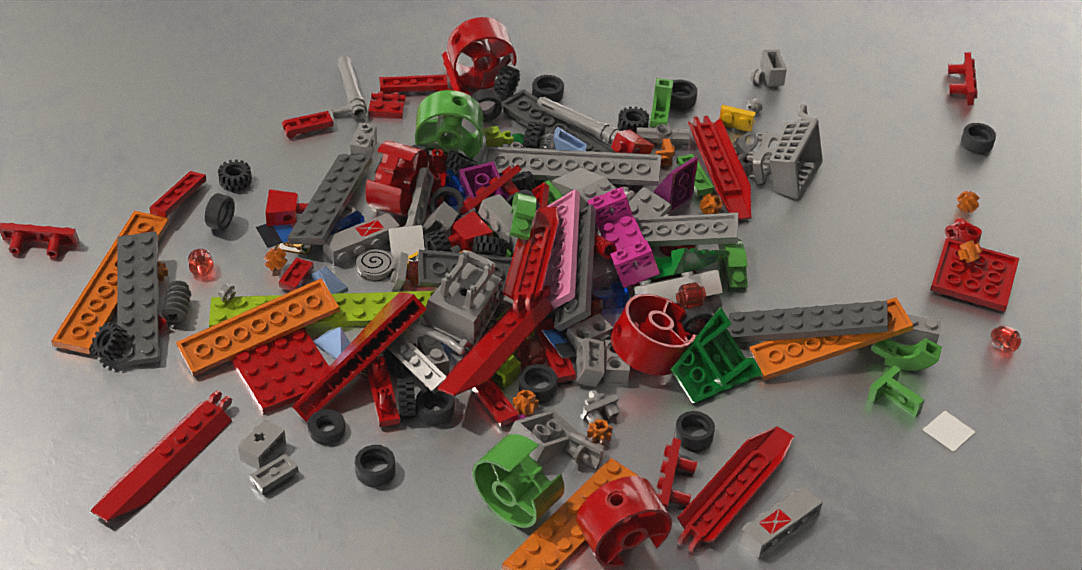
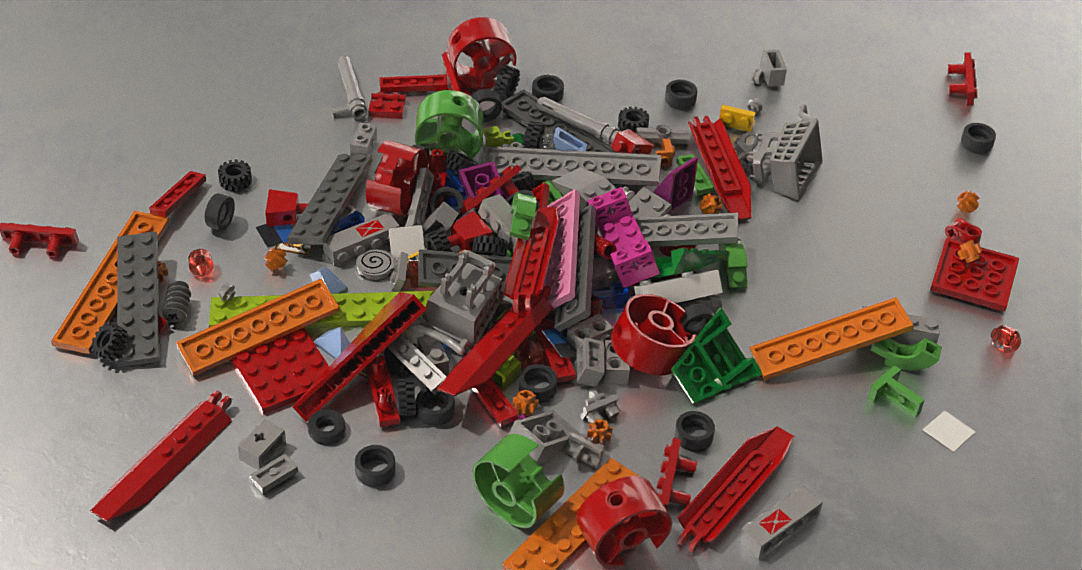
(296, 274): red plate -> none
(307, 123): red plate -> none
(661, 102): bright green arch -> none
(691, 295): clear red head -> none
(809, 322): dark grey plate -> none

